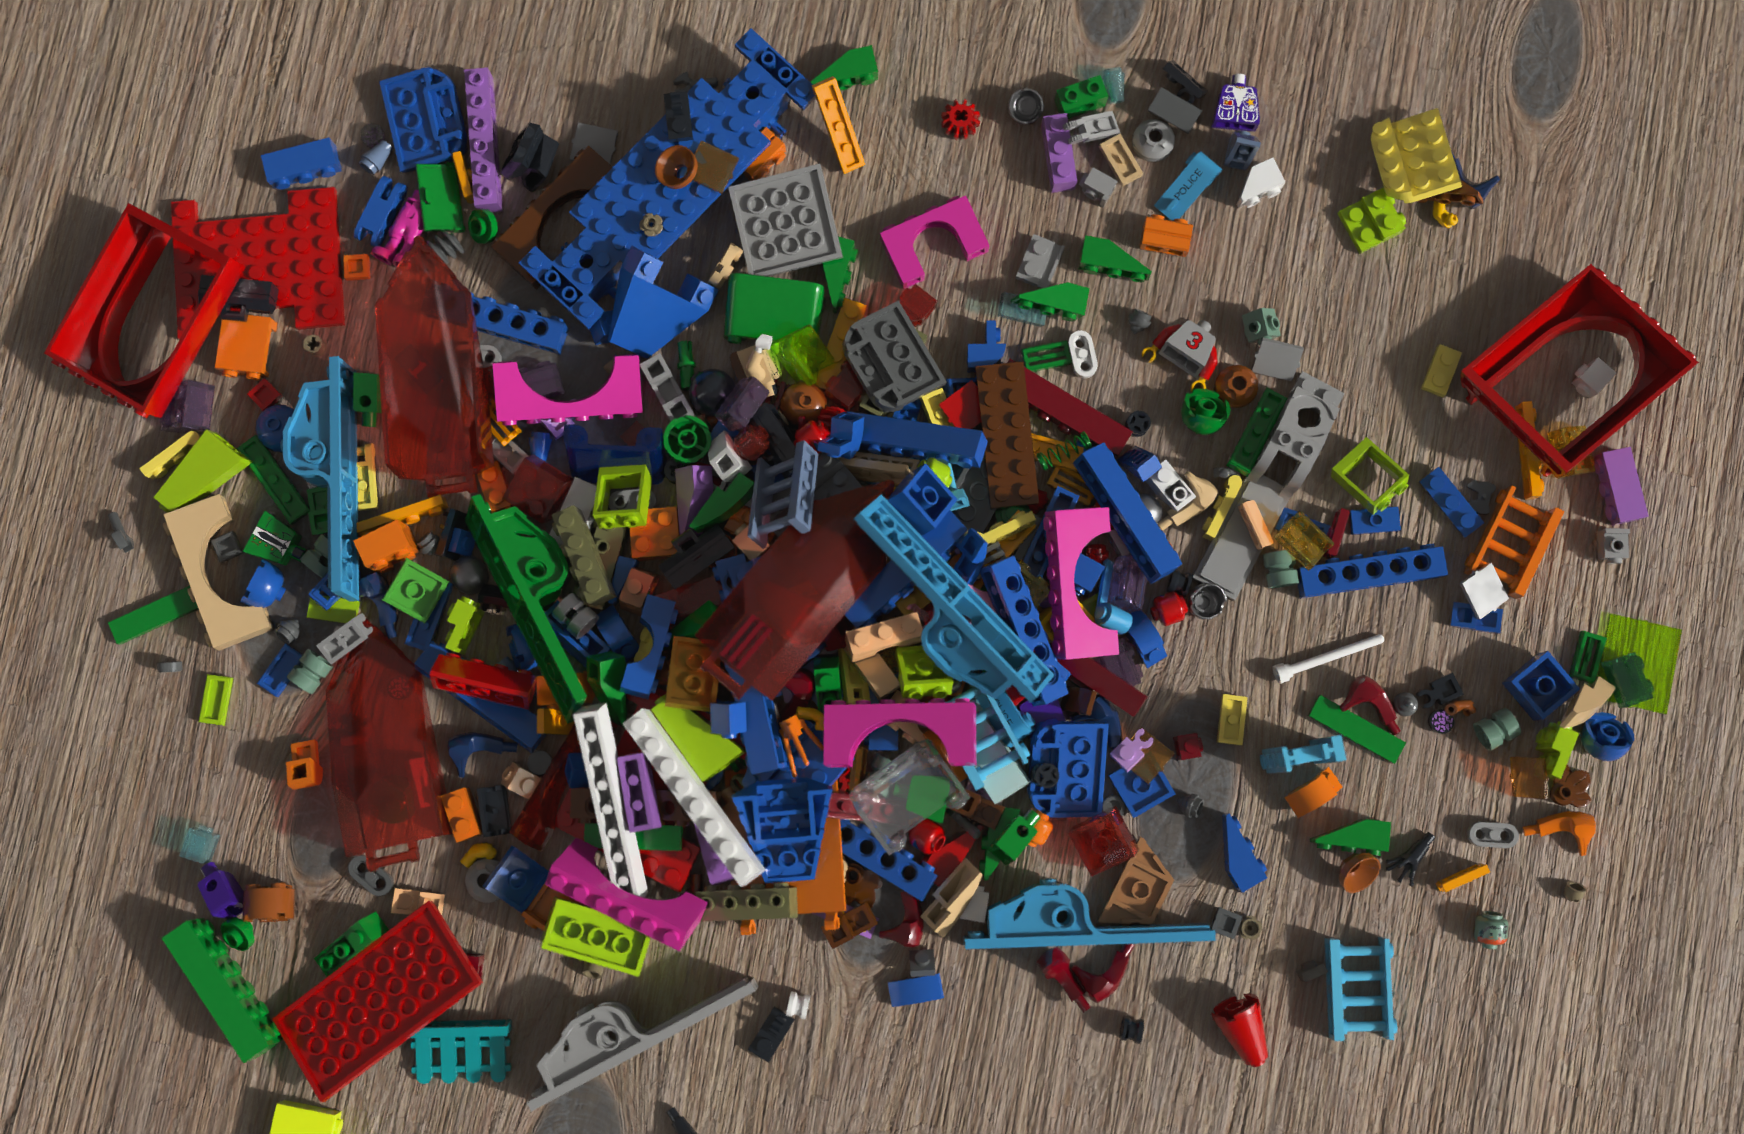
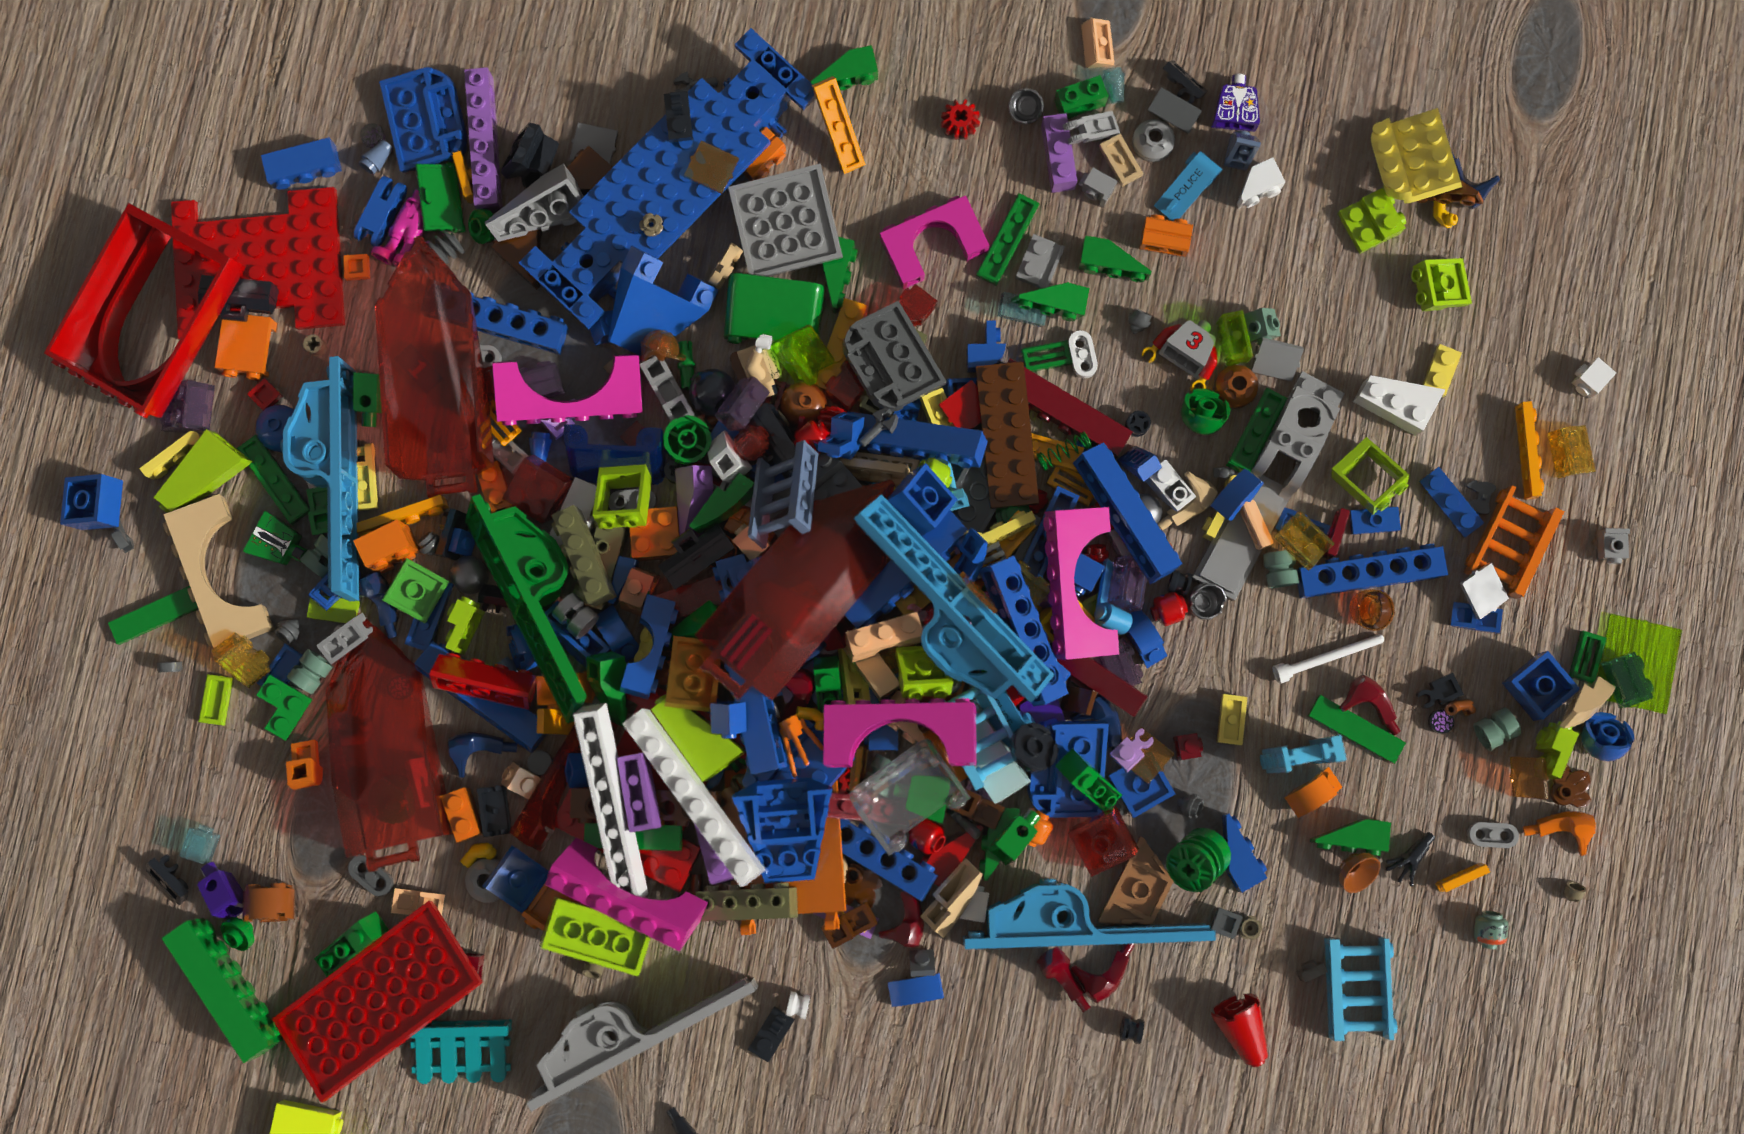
(91, 502): none -> blue brick
(175, 888): none -> black plate
(227, 546): dark grey tile -> none
(241, 659): none -> clear yellow brick
(264, 586): blue cylinder -> none
(289, 703): none -> green plate
(538, 206): none -> light grey wedge
(662, 345): none -> clear orange piece
(671, 161): dark orange piece -> none
(880, 425): none -> dark grey bar
(978, 592): none -> clear orange piece
(1007, 239): none -> green tile
(1033, 747): none -> black tile
(1049, 777): black wheel -> none
(1088, 780): none -> green slope
(1097, 43): none -> light nougat slope
(1198, 860): none -> green wheel
(1234, 338): none -> clear neon green brick
(1236, 493): none -> blue slope
(1372, 609): none -> clear orange piece
(1399, 402): none -> white wedge
(1405, 704): dark grey plate -> none
(1441, 284): none -> lime plate
(1581, 304): red panel -> none
(1620, 486): medium lavender brick -> none

